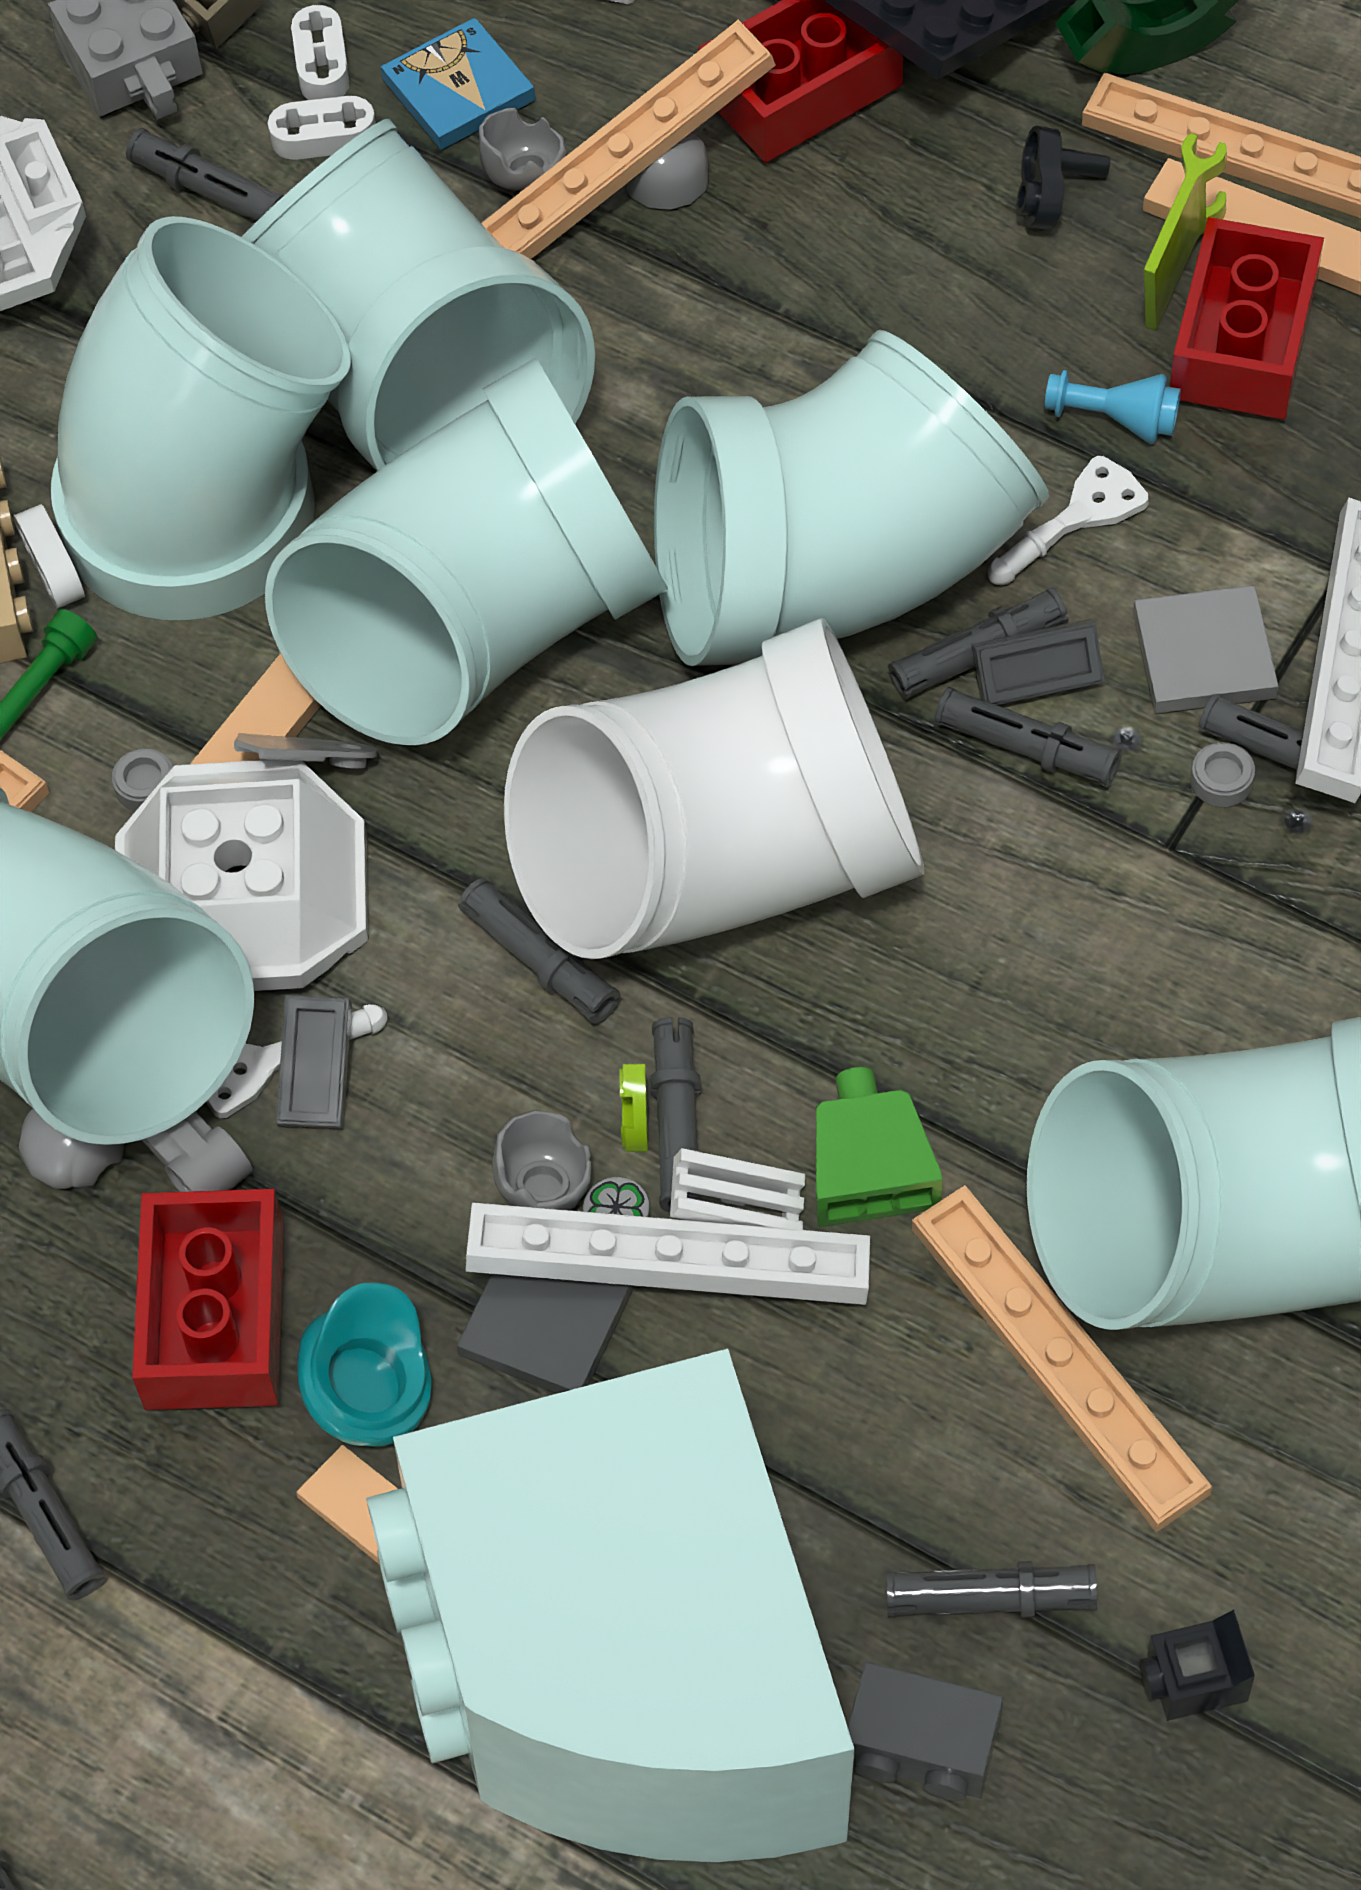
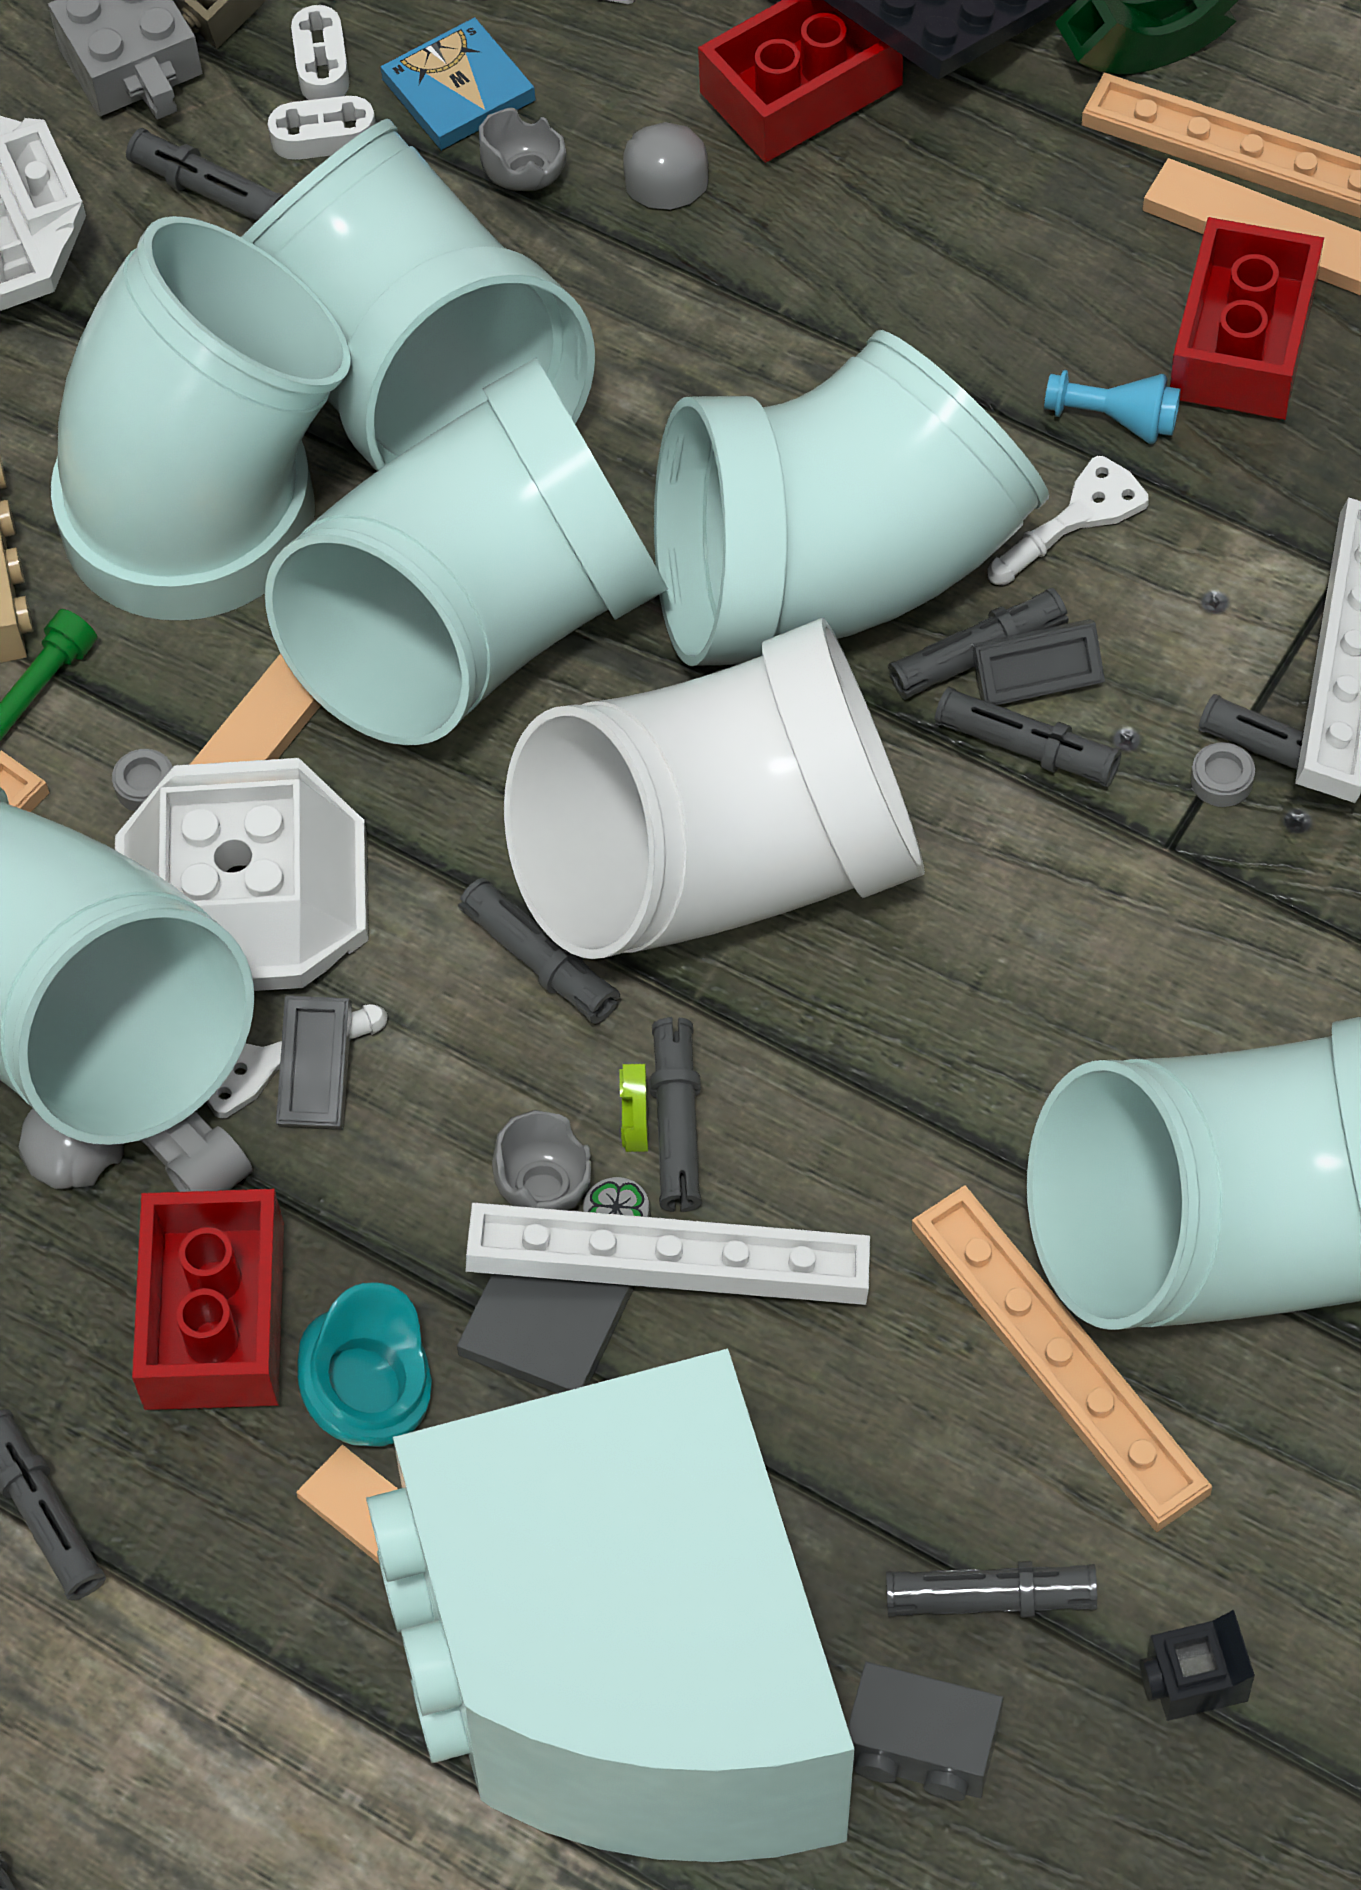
(49, 556): white beam -> none
(304, 749): light grey piece -> none
(630, 142): light nougat tile -> none
(736, 1184): white tile -> none
(871, 1154): bright green torso -> none
(1043, 183): black piece -> none
(1182, 228): lime flag -> none
(1204, 648): light grey tile -> none

